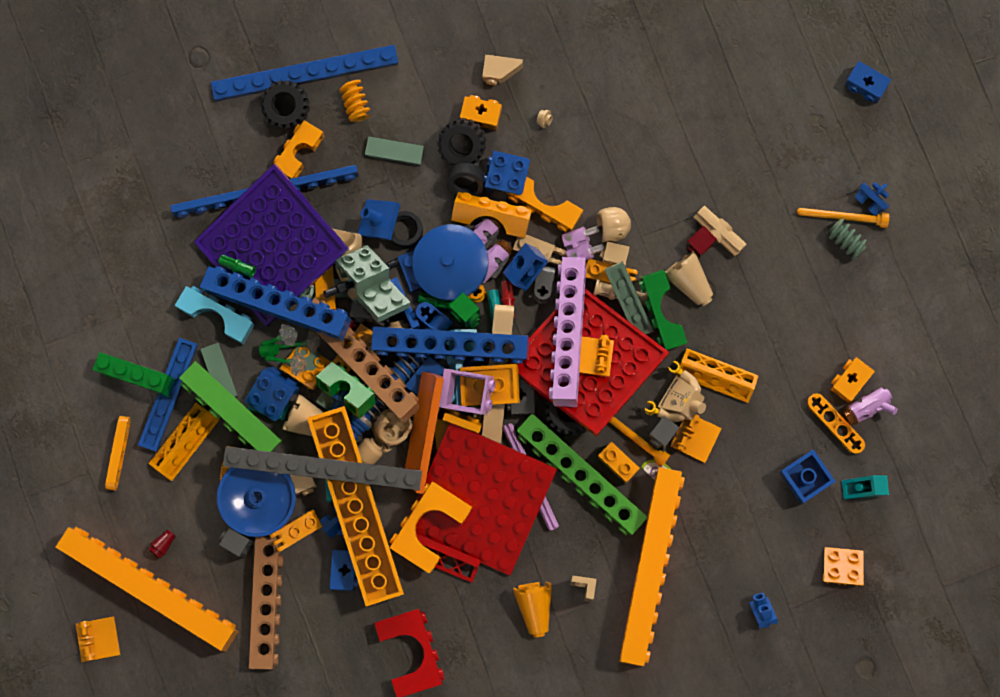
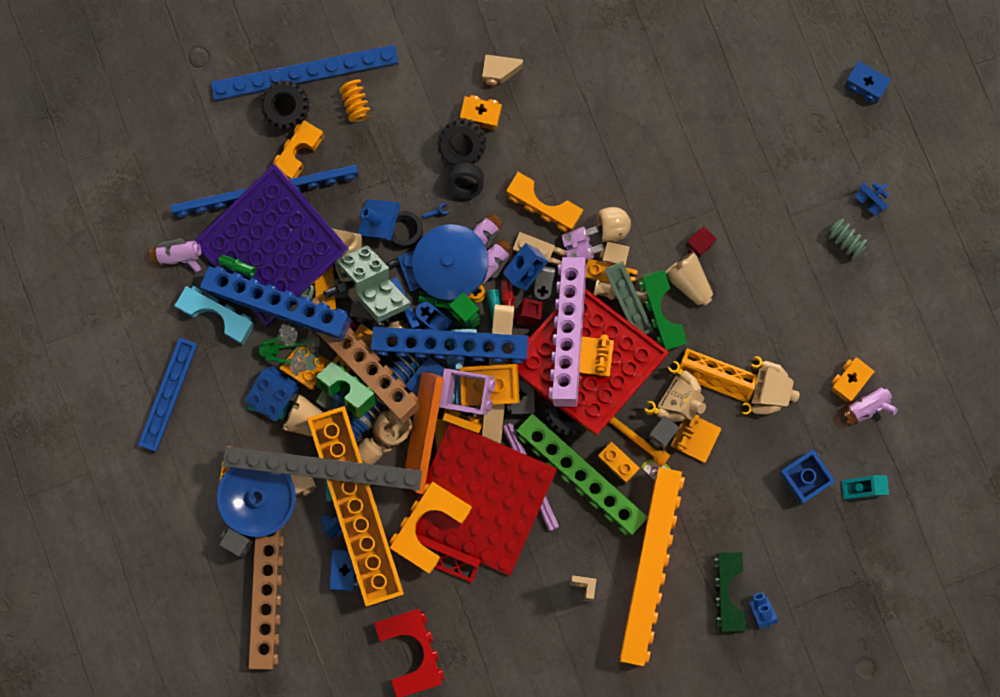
(97, 639): light orange hinge -> none
(117, 453): light orange beam -> none
(134, 374): green arch -> none
(147, 589): light orange brick -> none
(161, 545): dark red cone -> none
(177, 251): none -> lavender piece
(185, 443): light orange fence -> none
(218, 368): sand green tile -> none
(228, 408): bright green brick -> none
(296, 530): light orange hinge -> none
(394, 151): sand green tile -> none
(437, 212): none -> blue hand
(469, 207): light orange arch -> none
(506, 173): blue bracket -> none
(529, 312): none -> dark red brick
(535, 605): light orange cone -> none
(544, 118): tan plate -> none
(720, 230): tan piece -> none
(730, 617): none -> dark green arch
(772, 389): none -> tan torso
(838, 421): light orange beam -> none
(843, 566): light orange hinge -> none
(881, 220): light orange piece -> none

